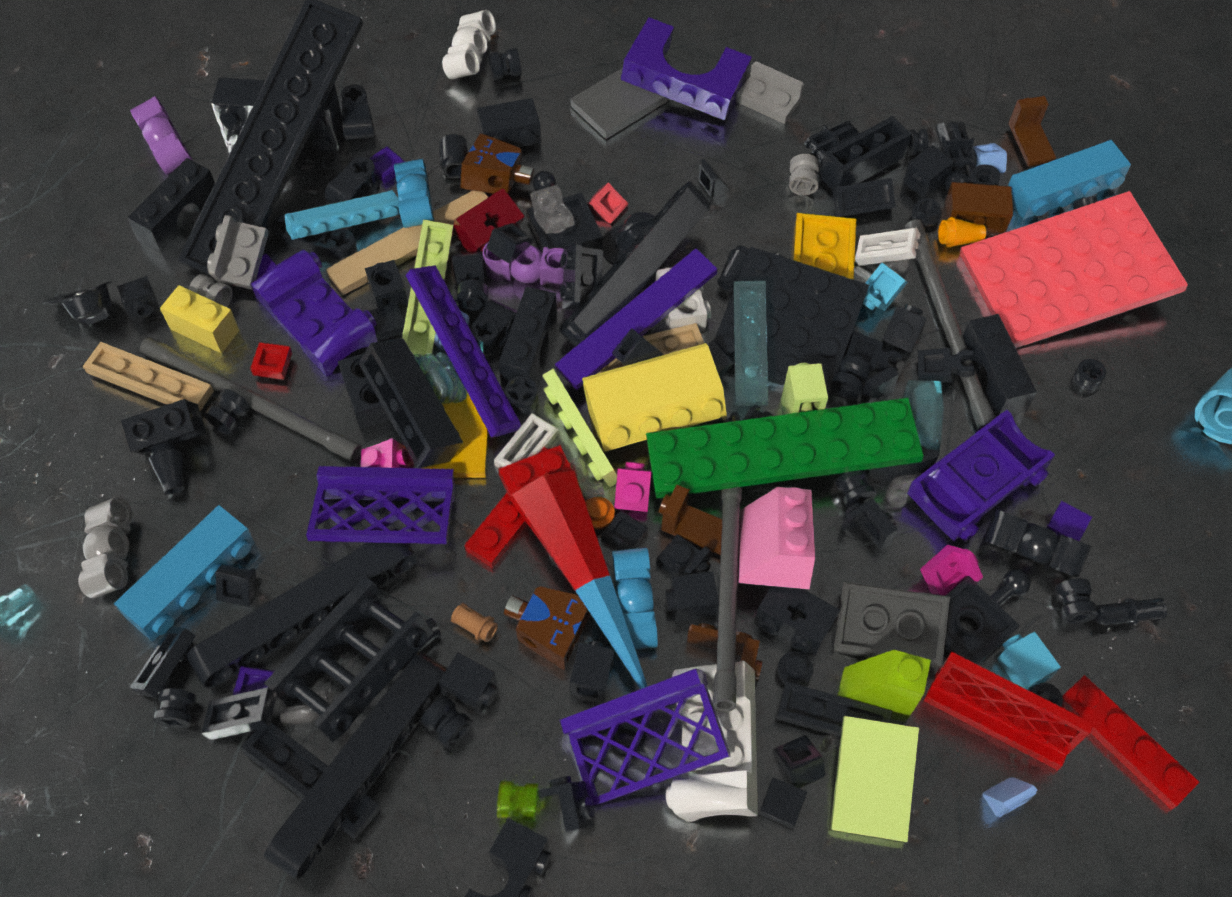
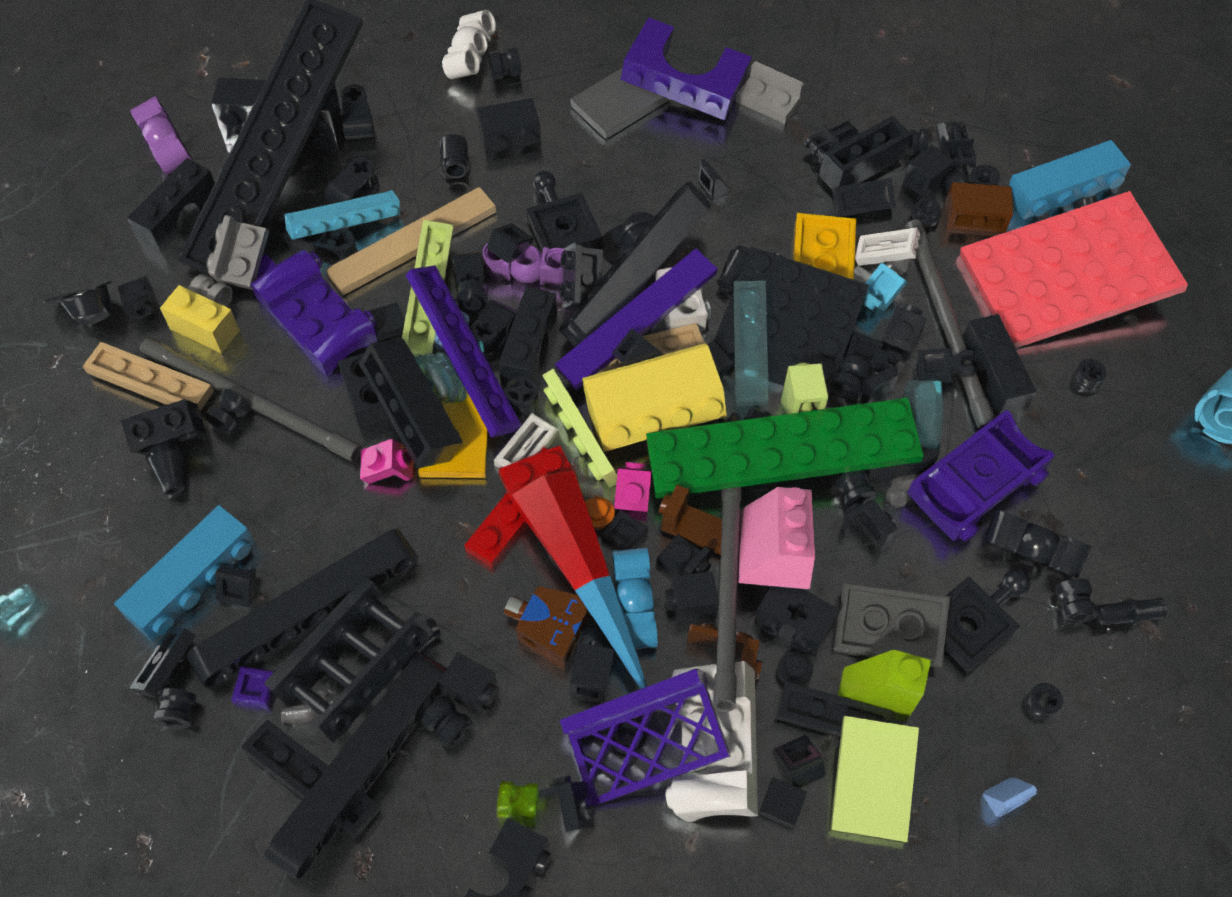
(105, 547): light grey piece -> none
(239, 713): black plate -> none
(271, 361): red plate -> none
(384, 164): dark purple tile -> none
(384, 486): dark purple fence -> none
(386, 284): black brick -> none
(413, 192): dark azure piece -> none
(482, 627): medium nougat pin -> none
(493, 166): reddish brown torso -> none
(495, 210): dark red brick -> none
(550, 210): clear bracket -> none
(607, 203): coral slope -> none
(804, 174): light grey wheel -> none
(949, 569): dark pink bracket -> none
(960, 232): light orange cone -> none
(991, 155): light blue slope -> none
(1006, 711): red fence -> none
(1027, 661): medium azure brick -> none
(1028, 132): reddish brown bracket -> none
(1069, 521): dark purple tile -> none
(1130, 743): red plate -> none

